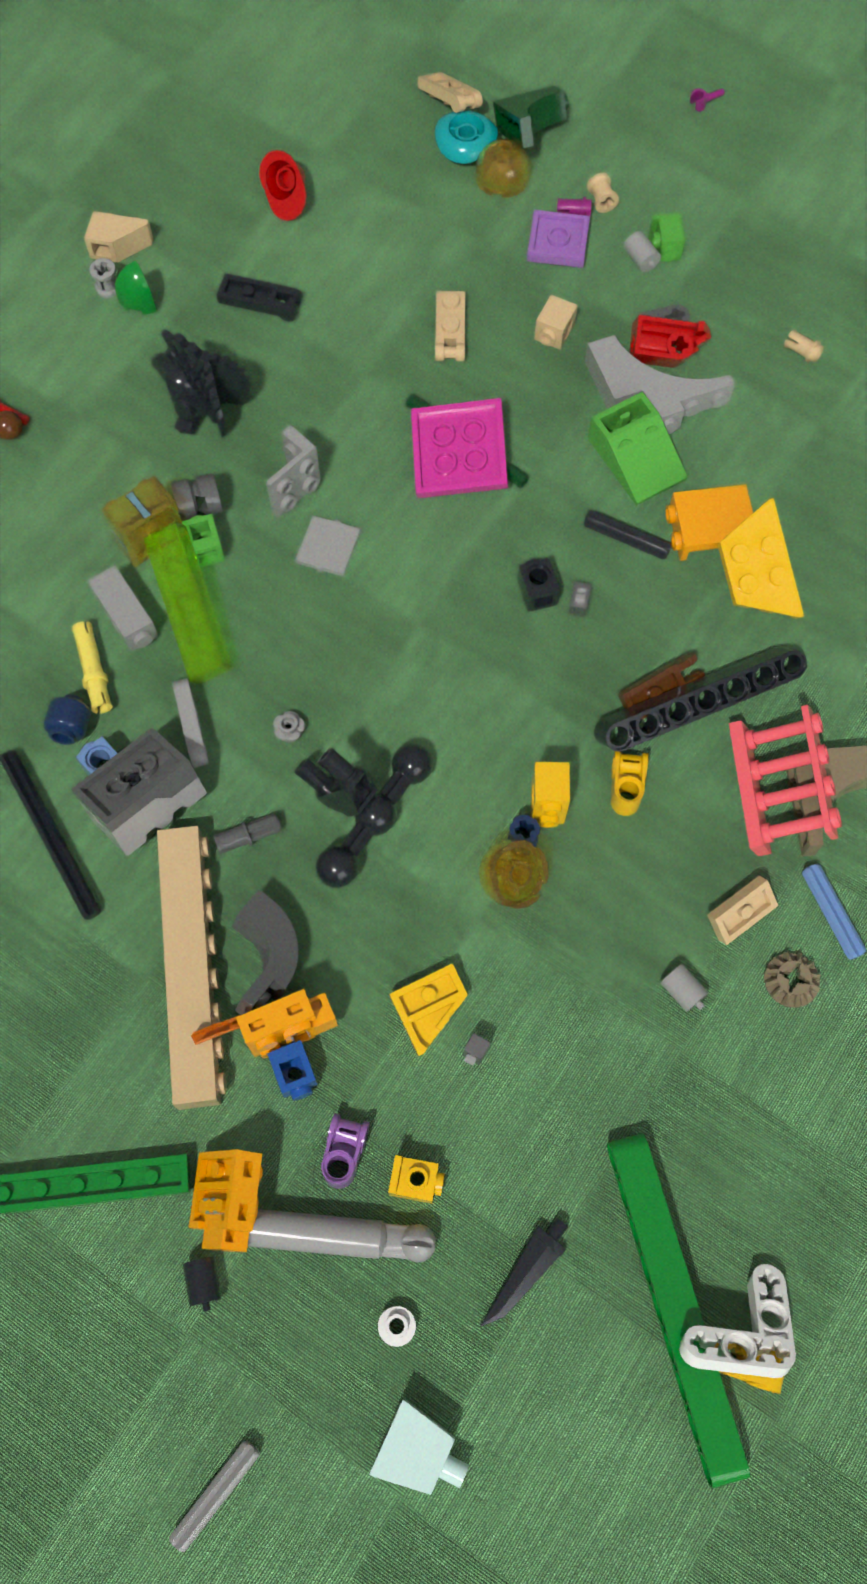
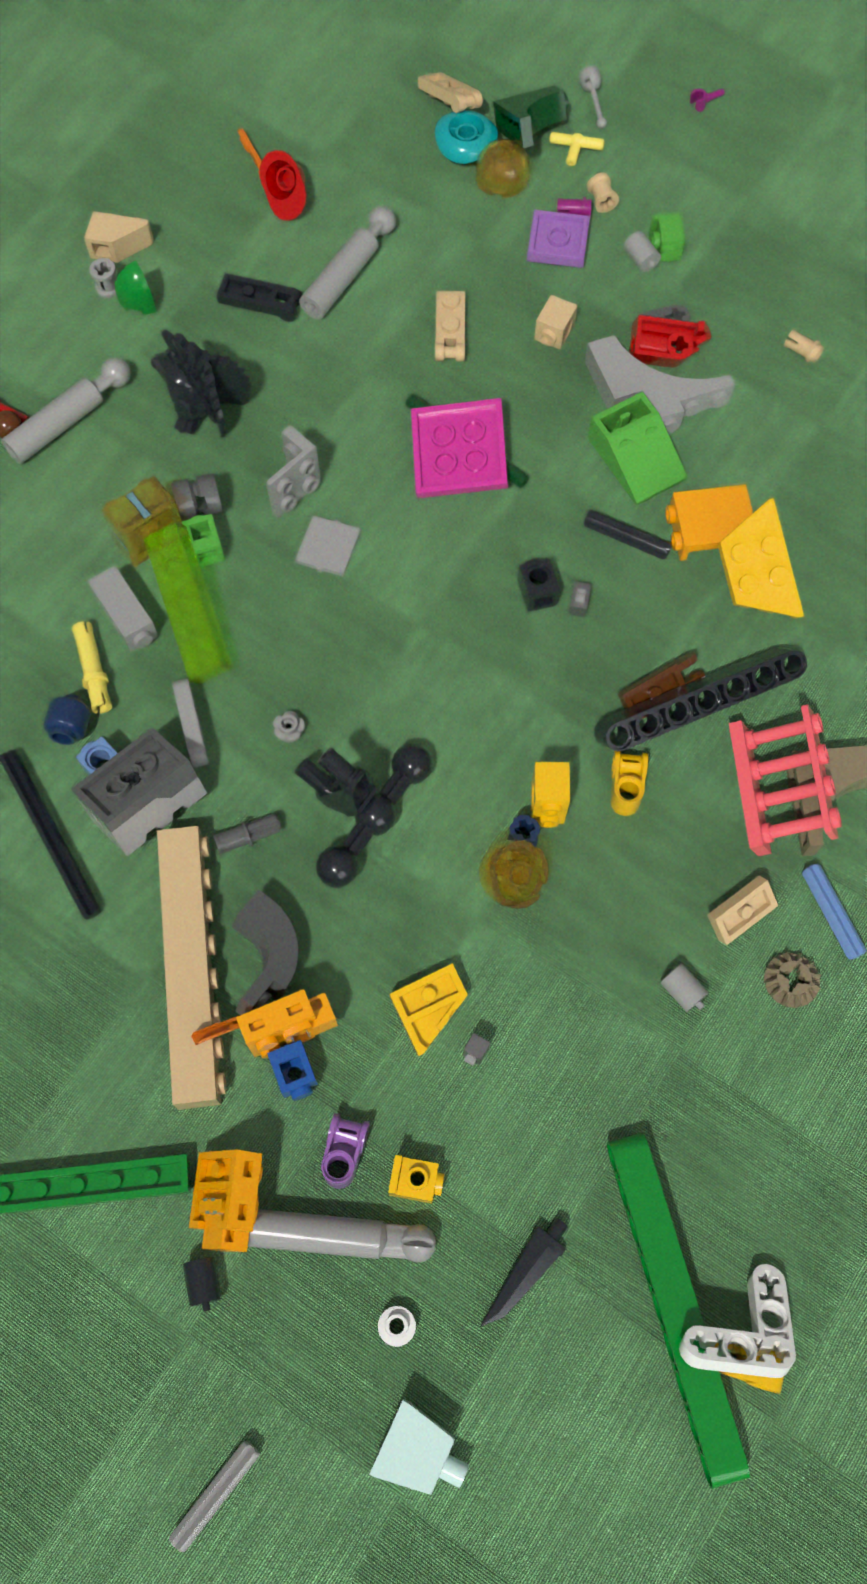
(64, 411): none -> light grey piece
(249, 147): none -> orange piece
(346, 264): none -> light grey piece
(576, 142): none -> light yellow piece
(591, 85): none -> light grey hinge

